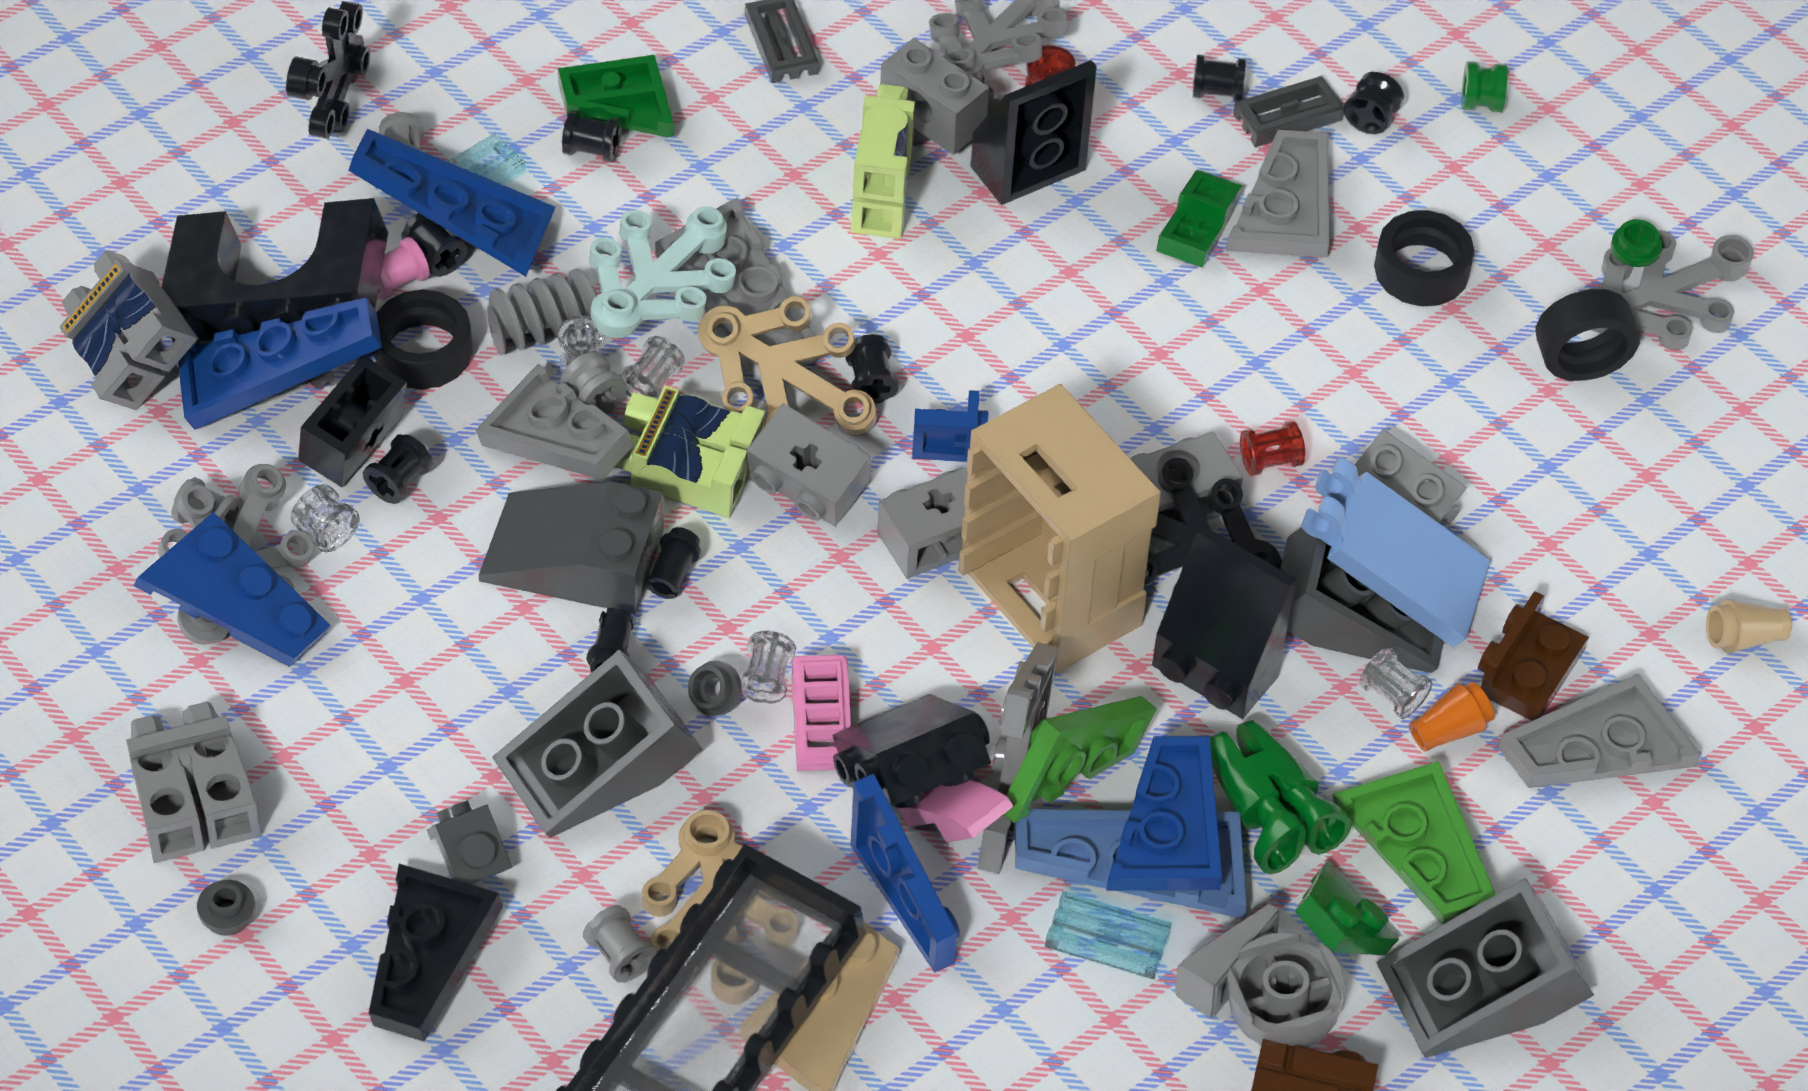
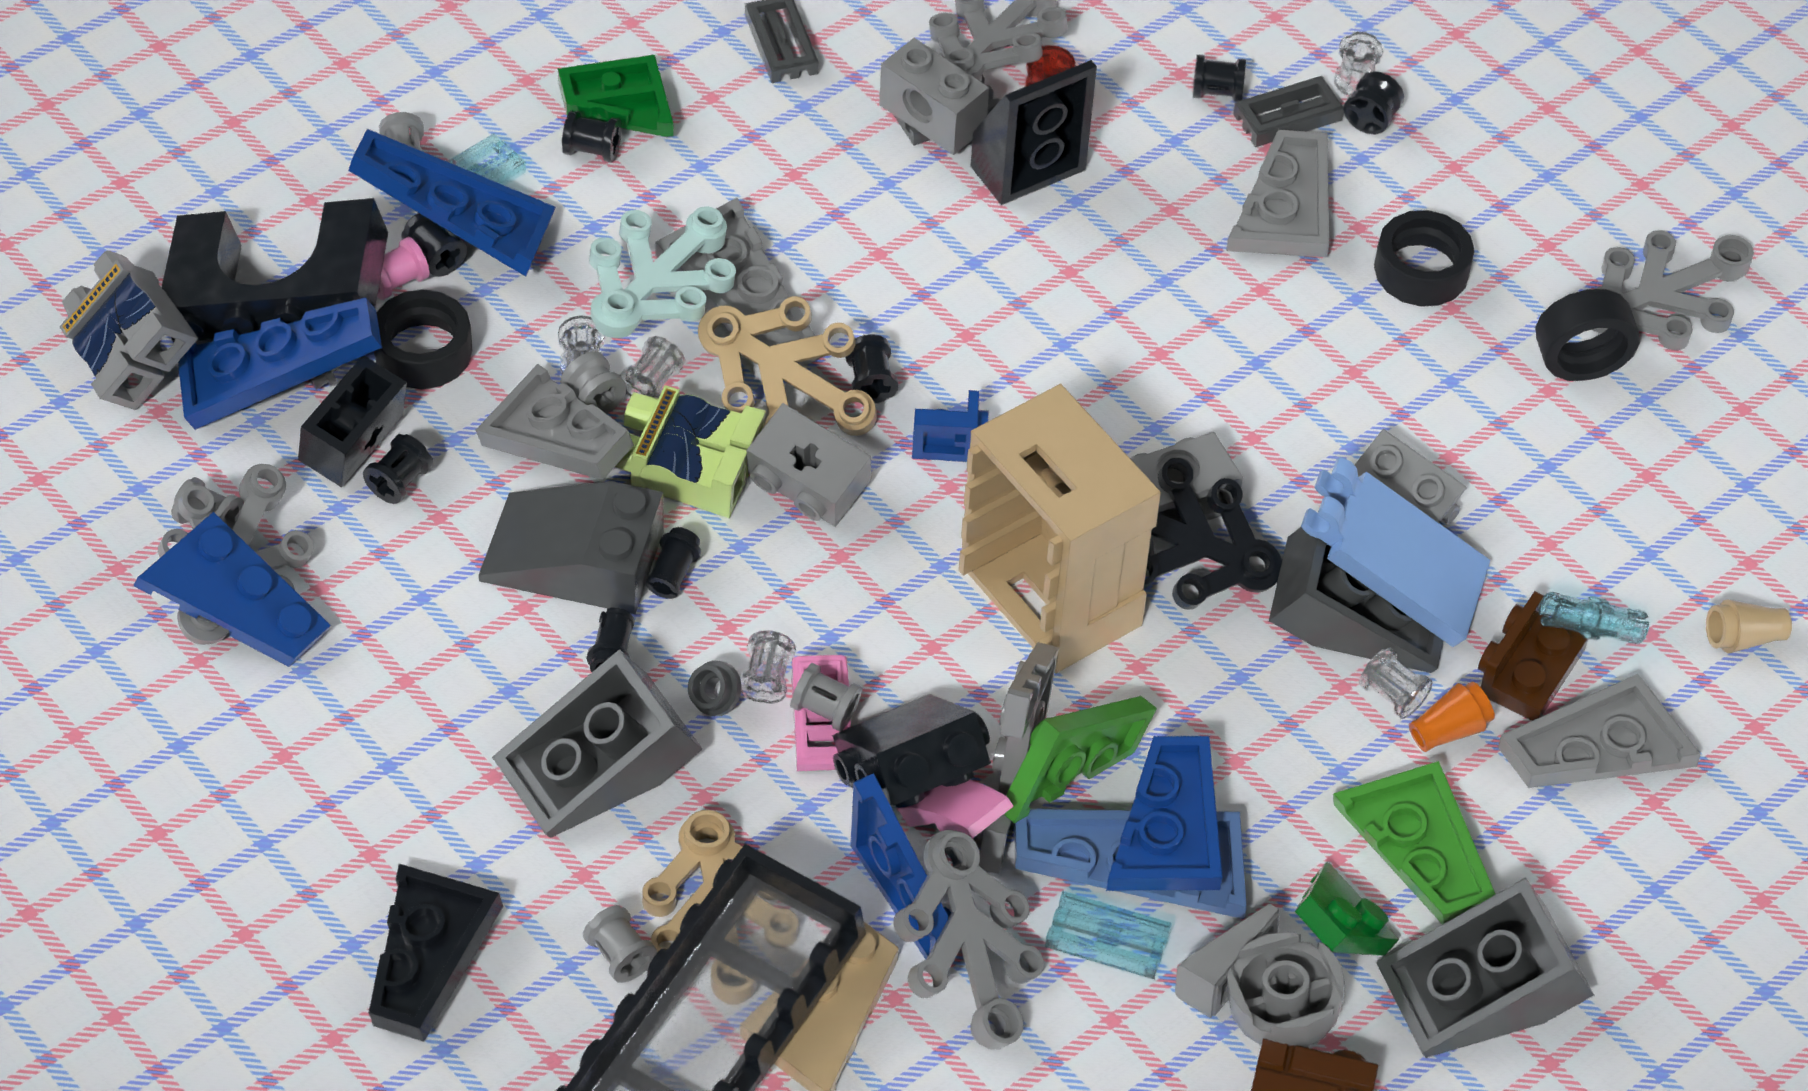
(188, 761): light grey hips -> none
(230, 919): dark grey plate -> none
(325, 518): clear wheel -> none
(332, 76): black plant -> none
(469, 843): dark grey bracket -> none
(537, 308): light grey piece -> none
(810, 694): none -> light grey bush
(883, 163): yellowish green hips -> none
(924, 523): light grey brick -> none
(971, 932): none -> light grey plant
(1199, 218): green slope -> none
(1225, 624): black slope -> none
(1268, 790): green piece -> none
(1290, 449): clear red bush -> none
(1359, 56): none -> clear bush
(1484, 86): green wheel -> none
(1594, 618): none -> clear light blue pin
(1636, 243): green plate -> none

